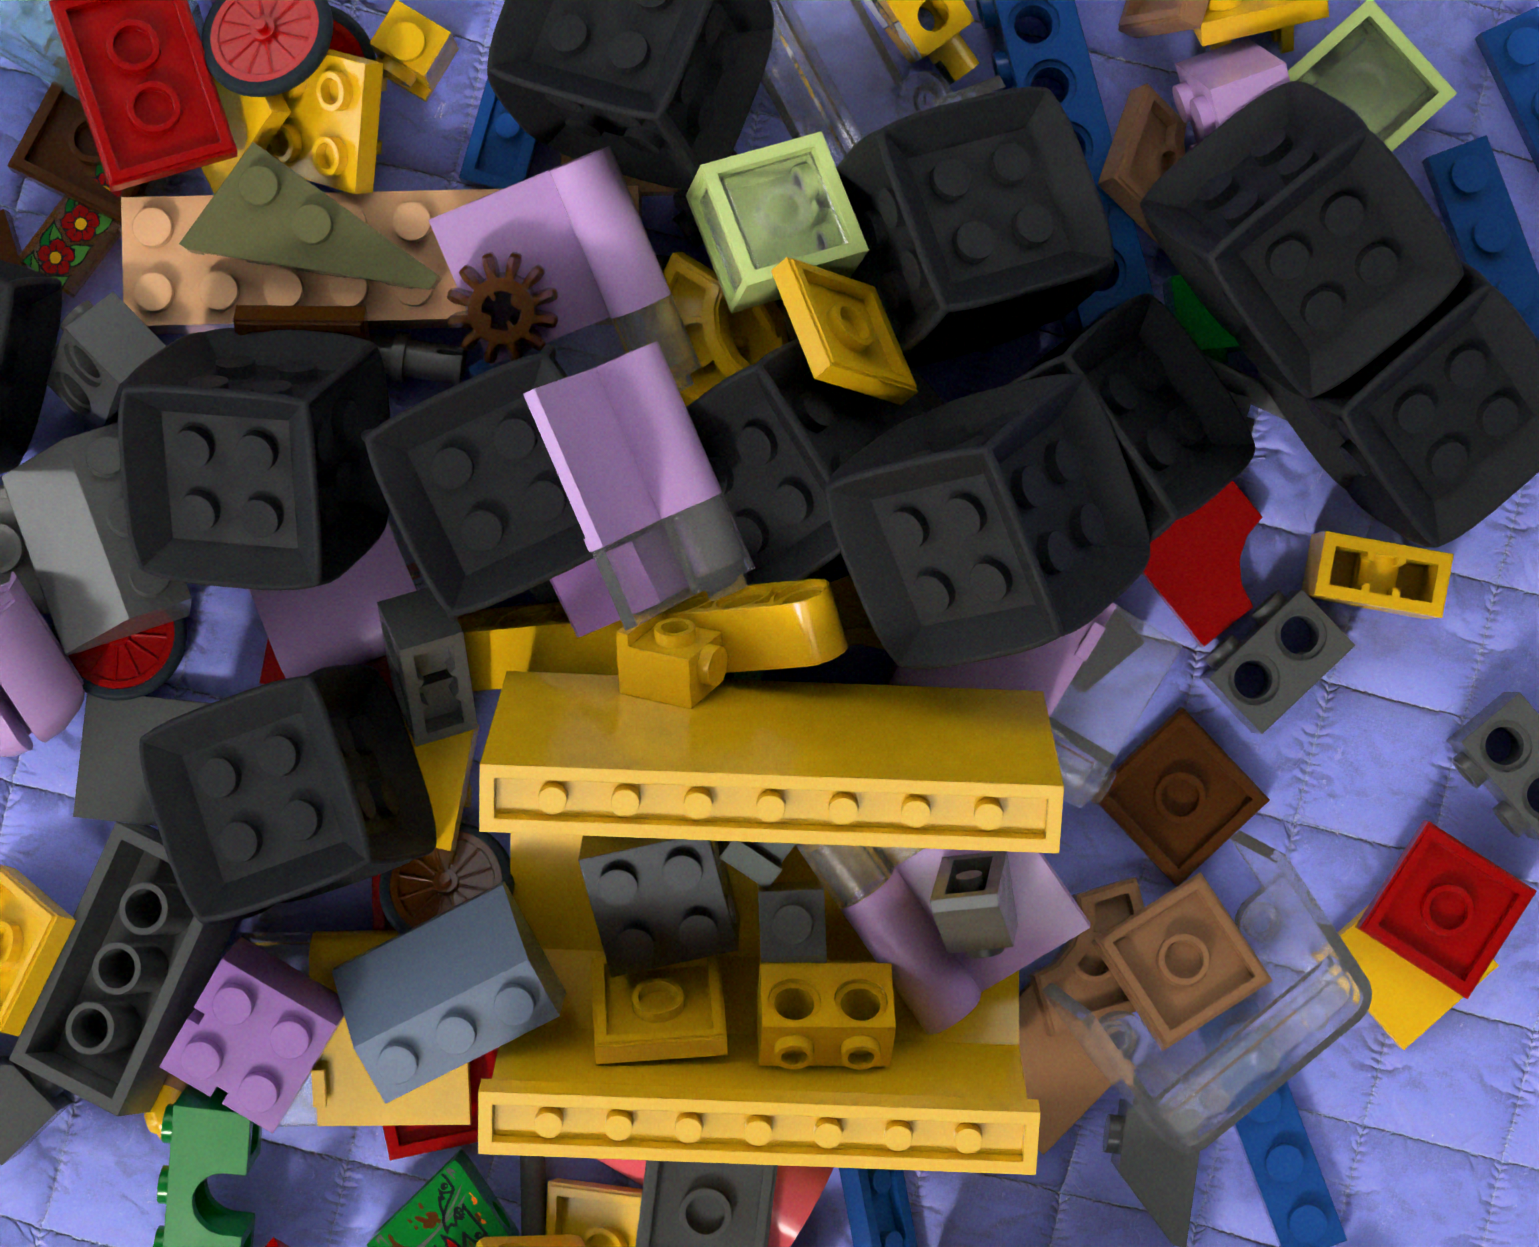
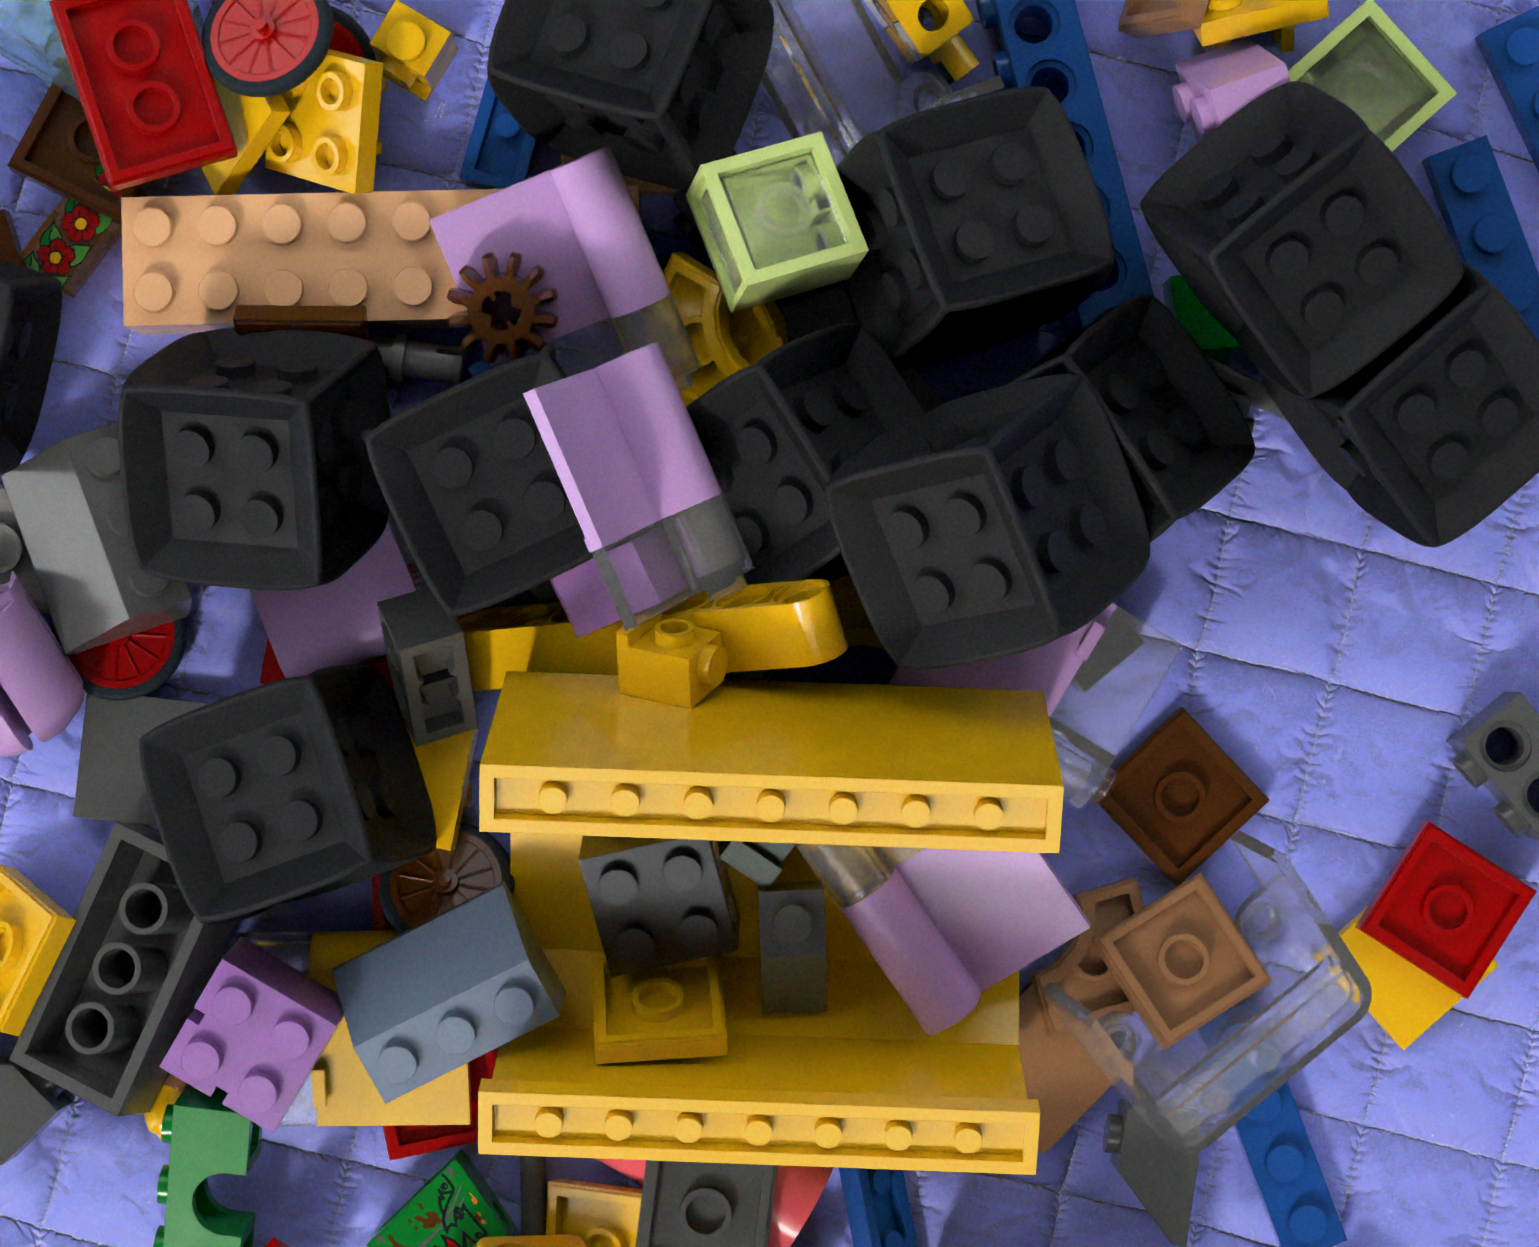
(97, 355): dark grey brick -> none
(283, 220): olive wing -> none
(838, 1014): yellow brick -> none
(844, 331): yellow tile -> none
(975, 904): dark grey slope -> none
(1142, 150): medium nougat tile -> none
(1198, 564): red tile -> none
(1285, 673): dark grey brick -> none
(1377, 575): yellow brick -> none

